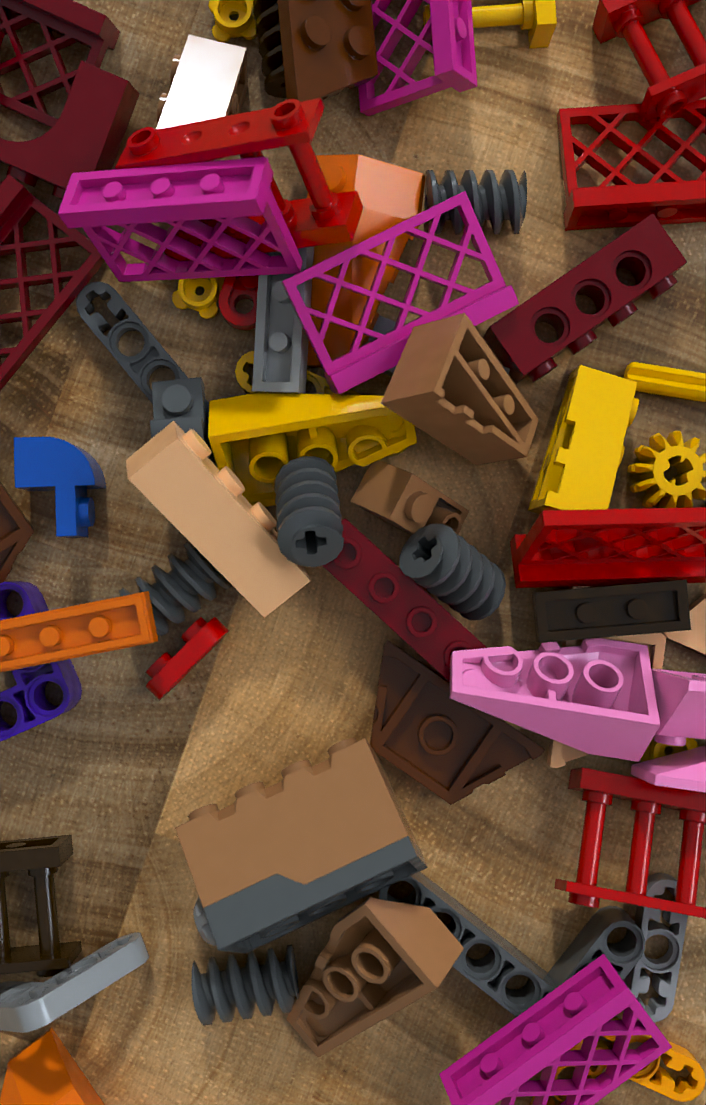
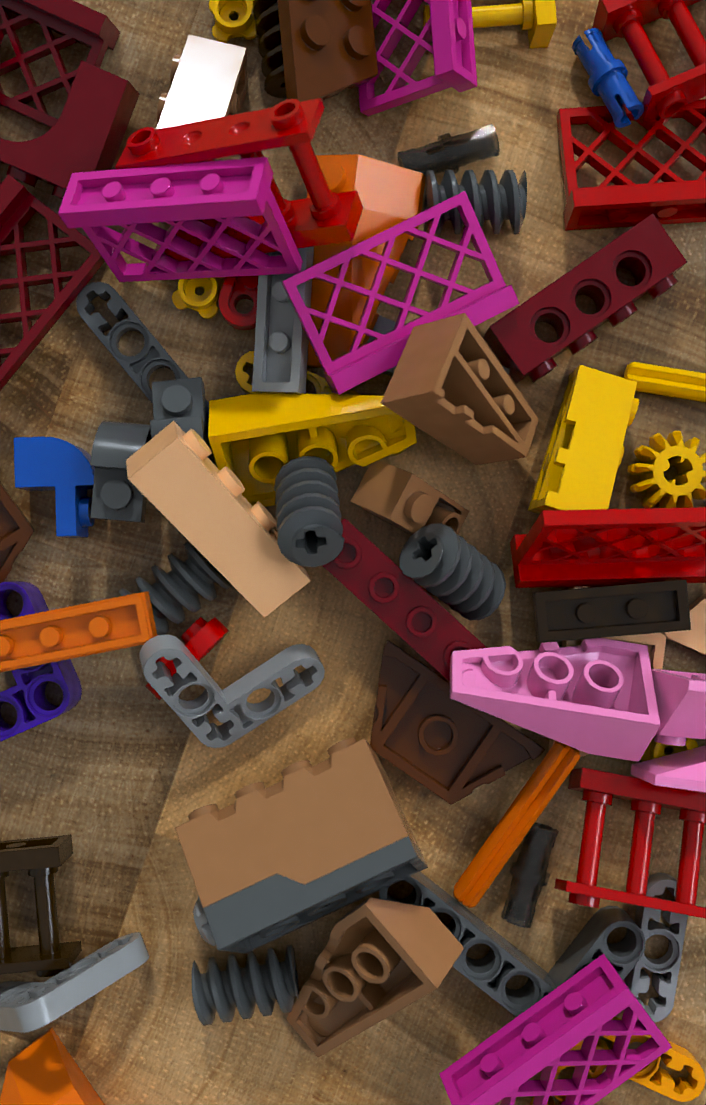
(113, 493): none -> dark grey brick
(231, 703): none -> light grey beam
(452, 152): none -> clear smoke pin
(515, 823): none -> orange axle
(529, 875): none -> clear smoke pin
(608, 77): none -> blue pin

